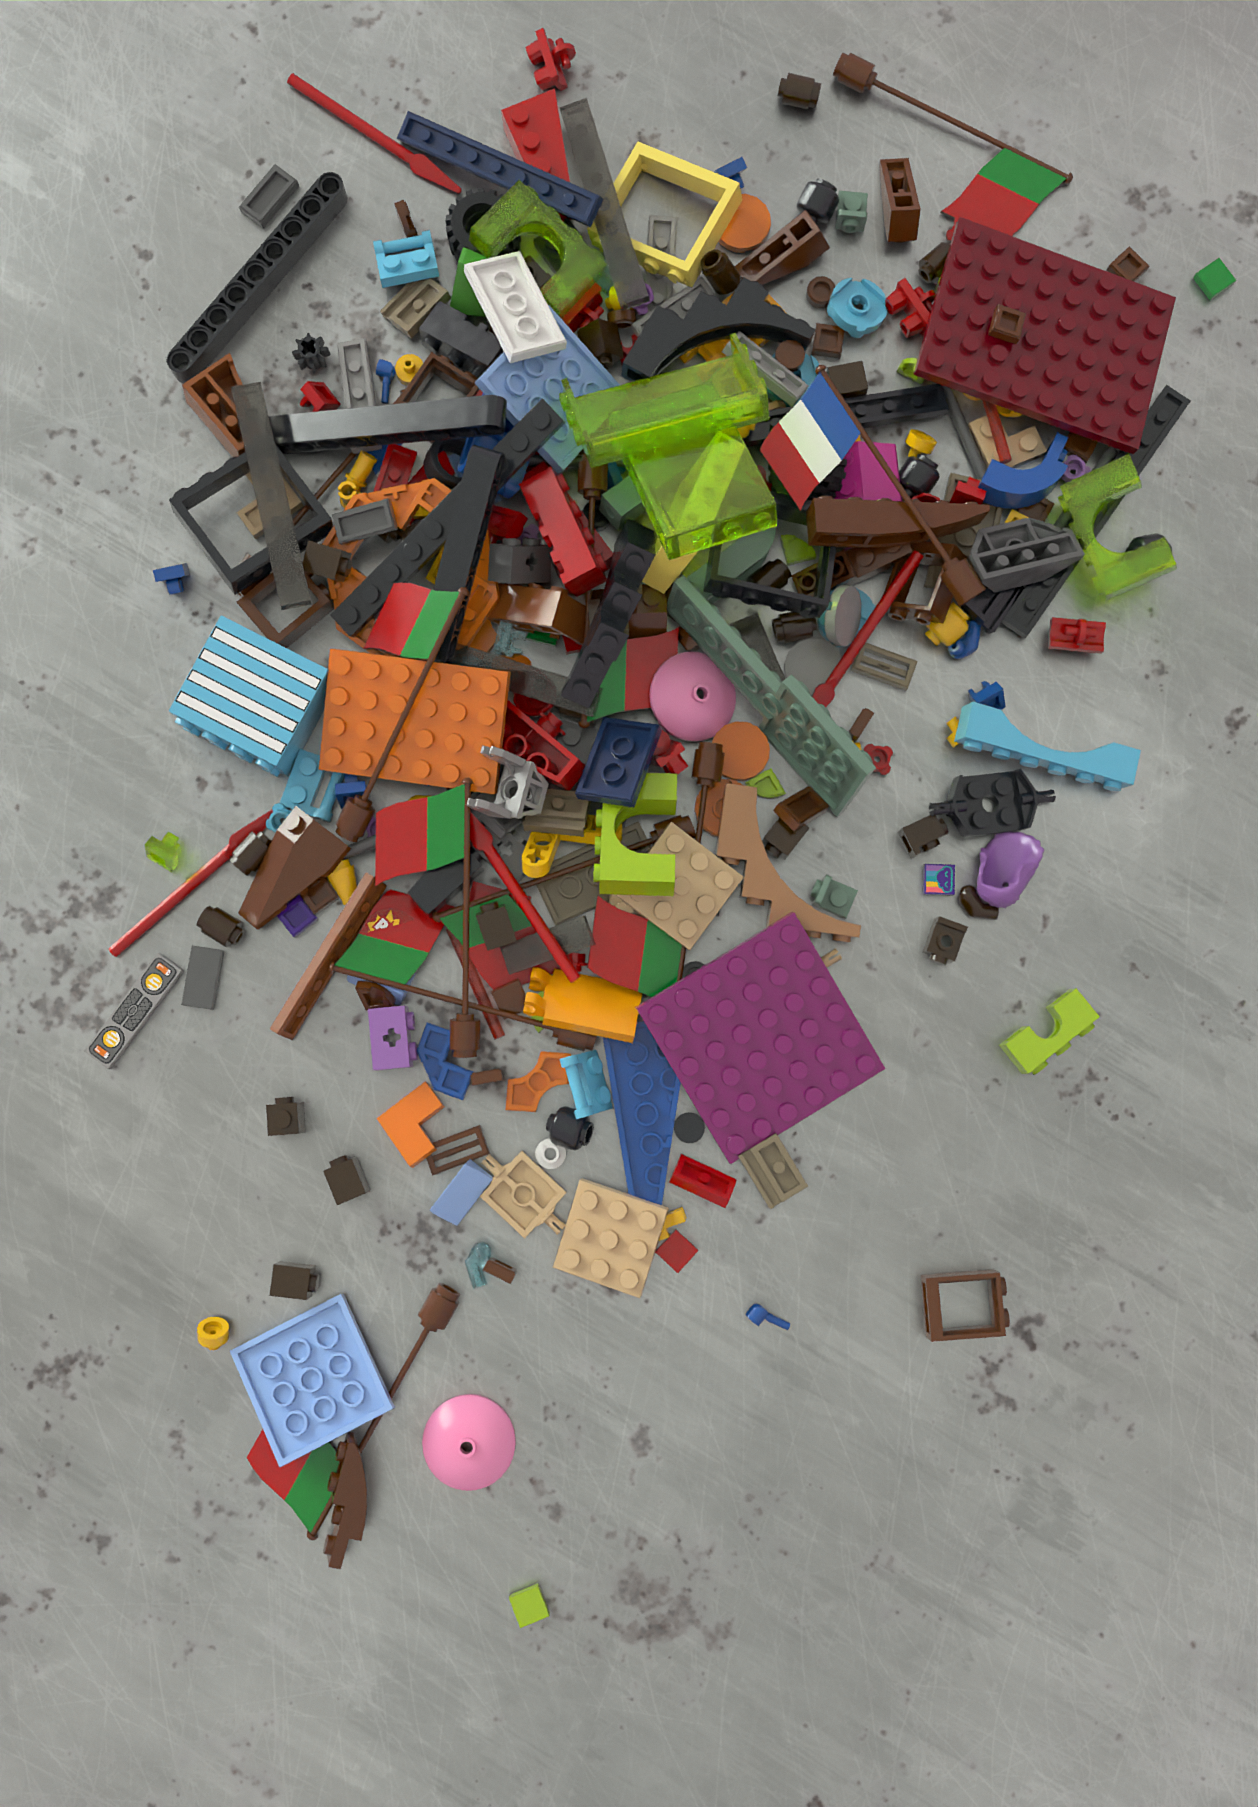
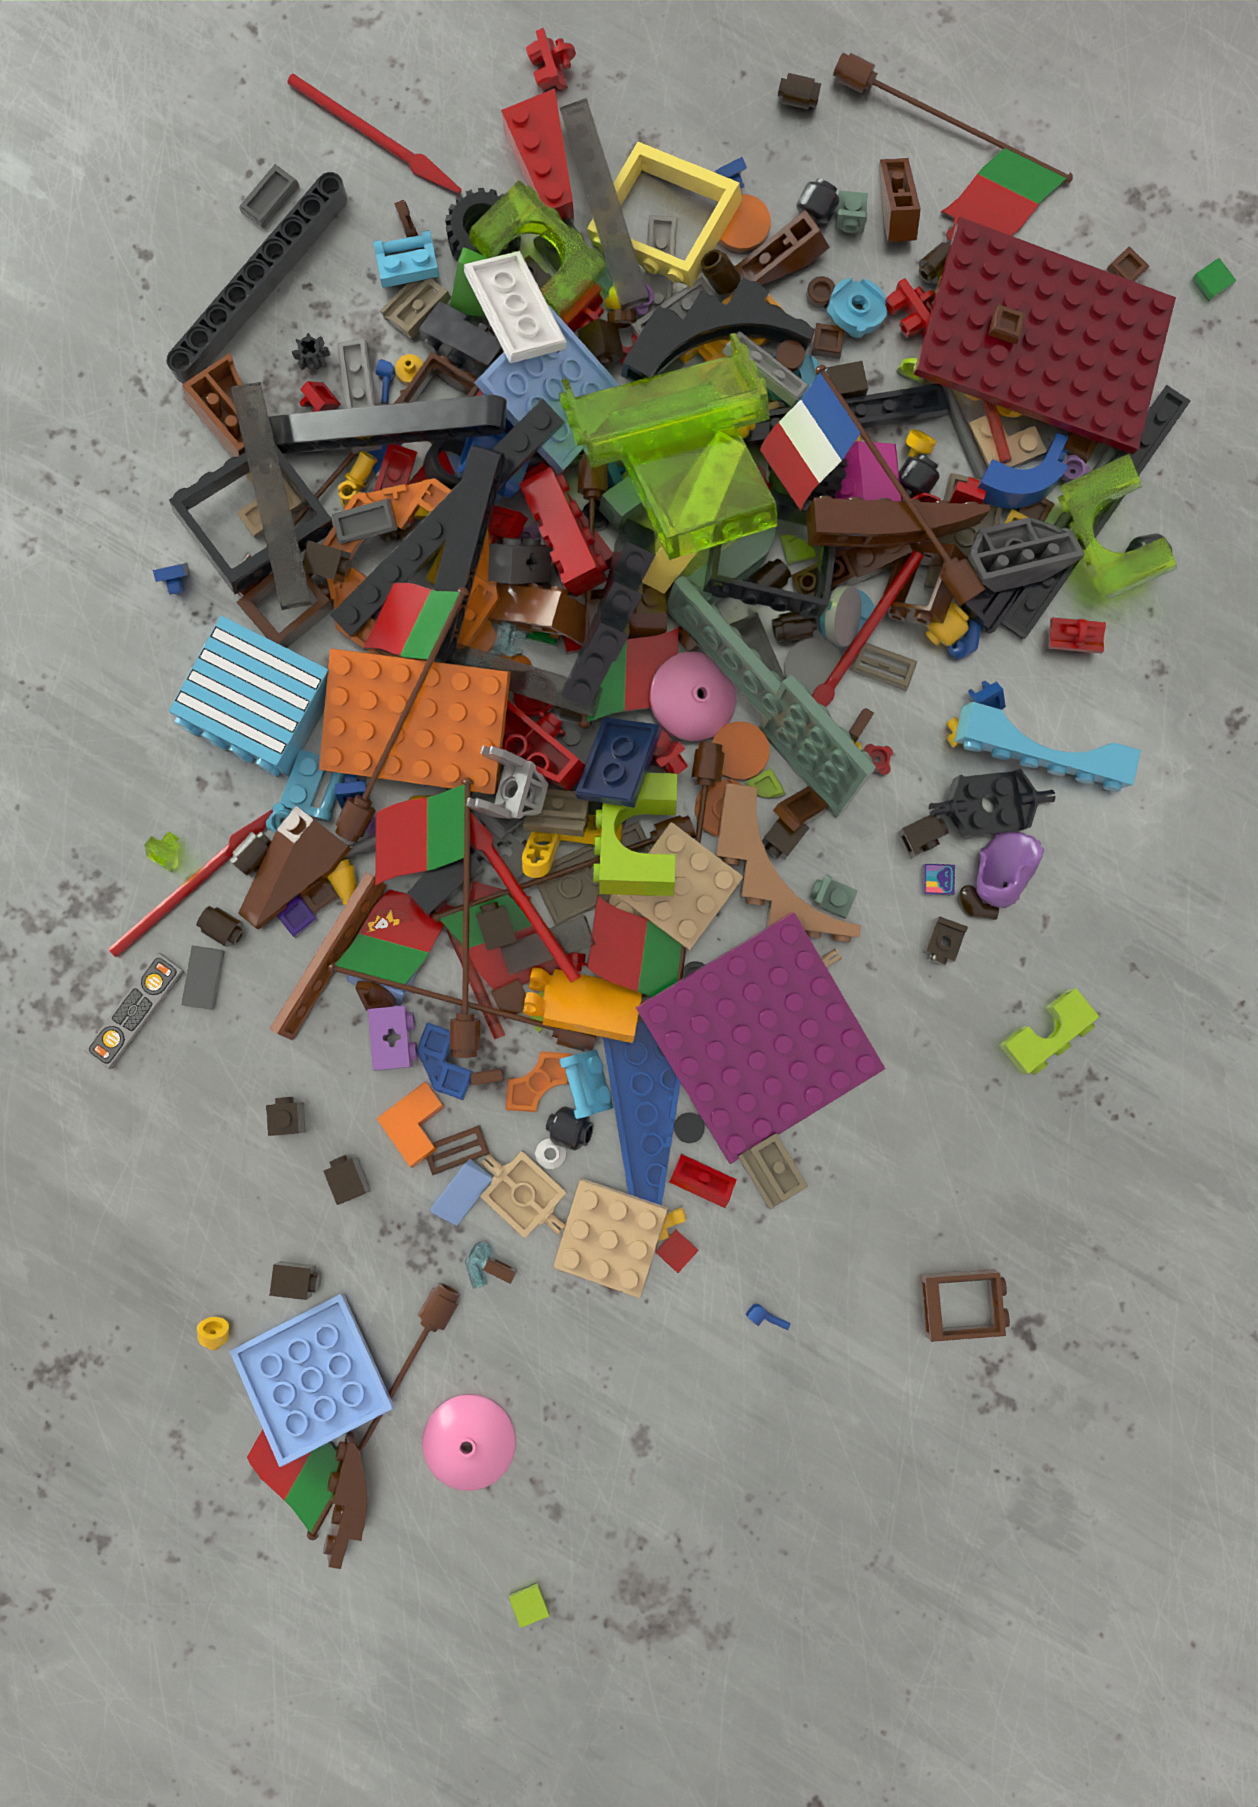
(498, 167): dark blue tile -> none

